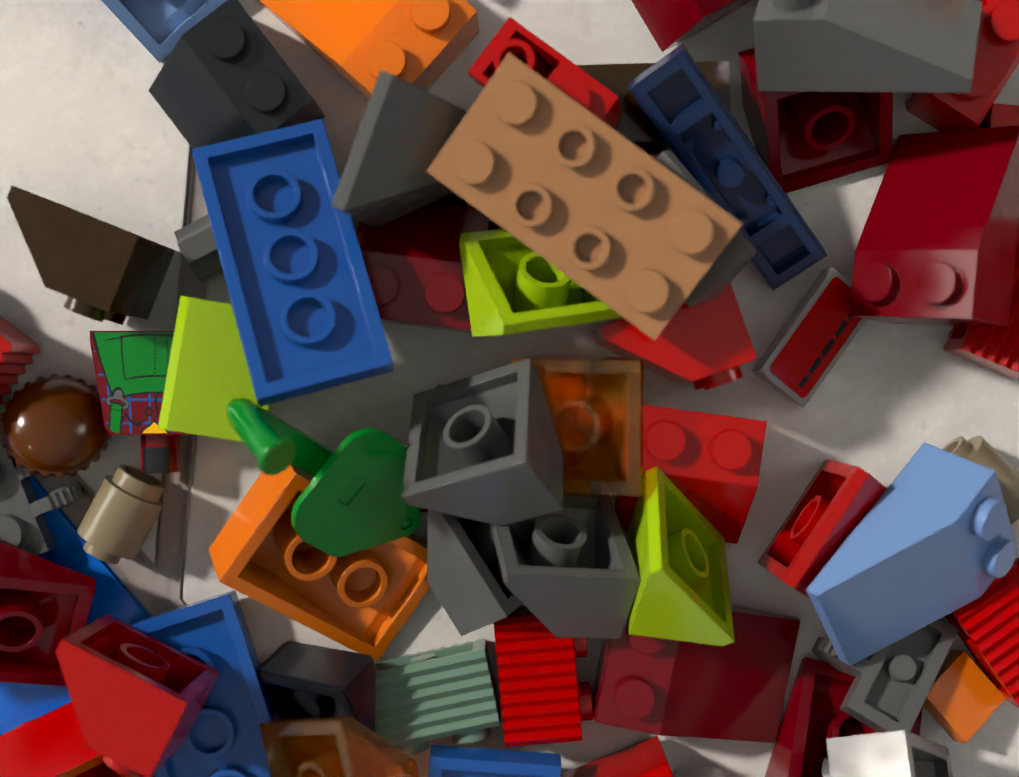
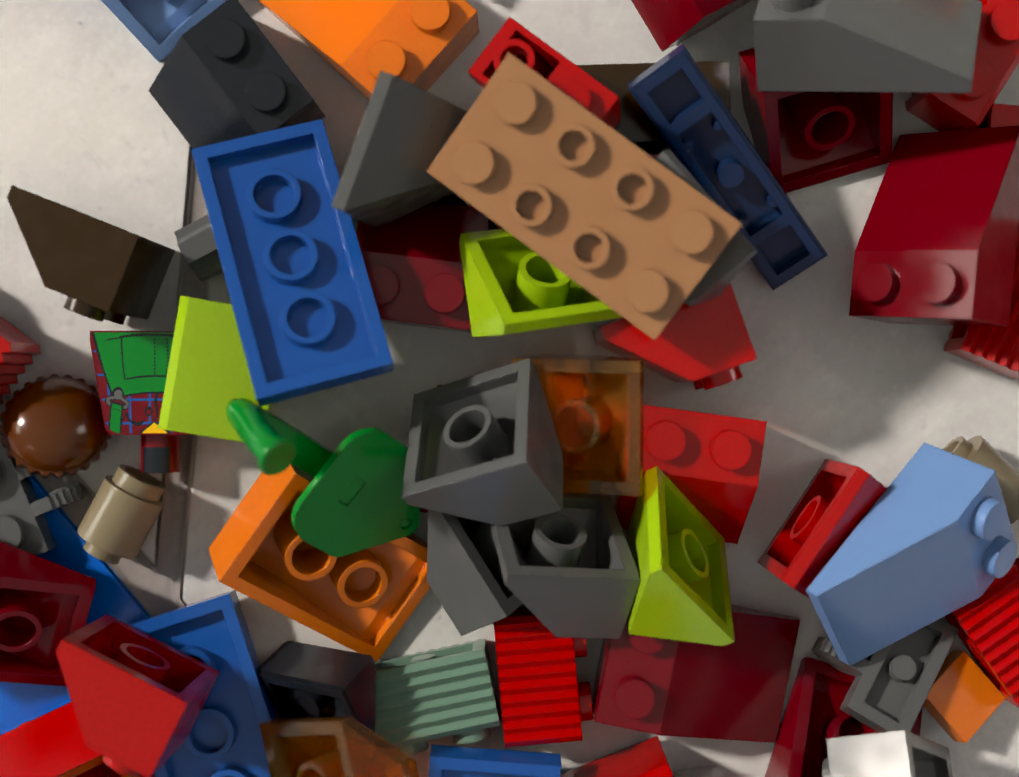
(811, 339): red slope -> none

